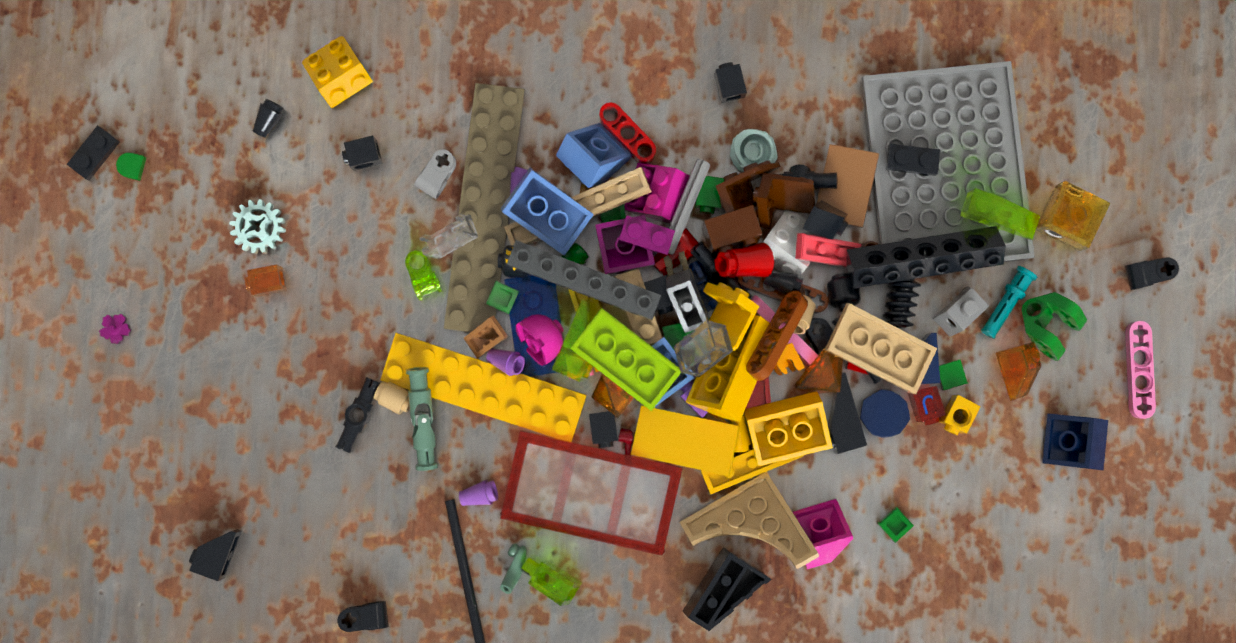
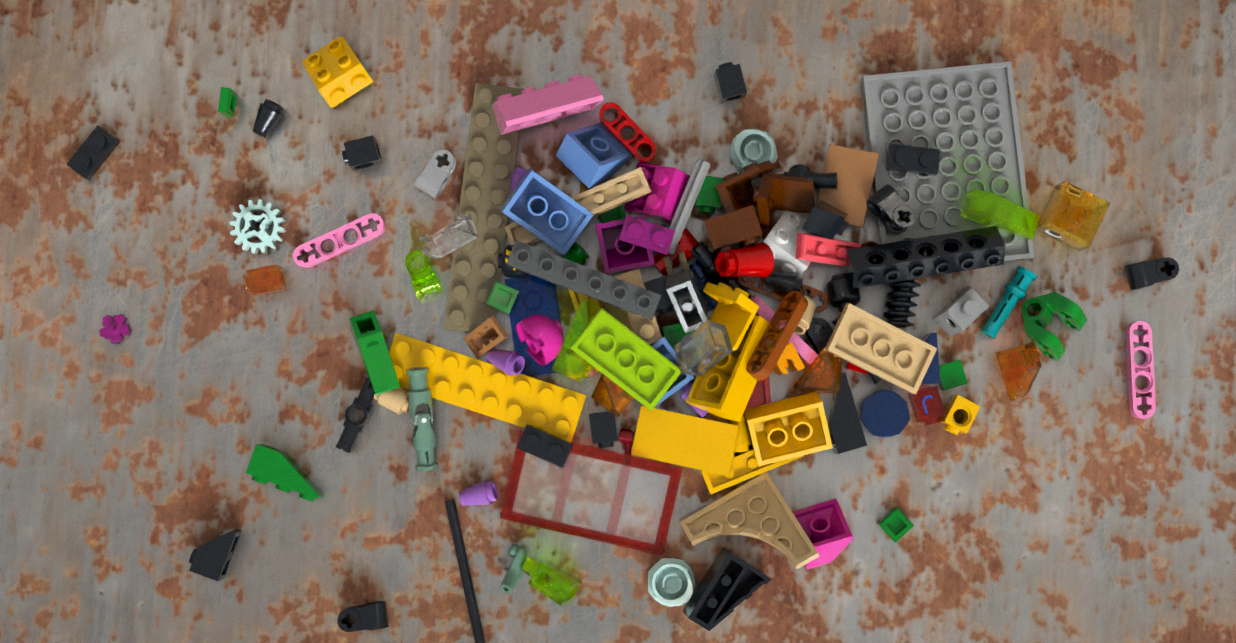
(131, 165): green tile -> none
(227, 102): none -> green tile
(279, 468): none -> green slope
(338, 238): none -> bright pink beam
(374, 352): none -> green slope
(544, 445): none -> black plate
(546, 104): none -> bright pink slope
(671, 582): none -> light aqua hat
(888, 207): none -> black piece
(1075, 441): dark blue slope -> none

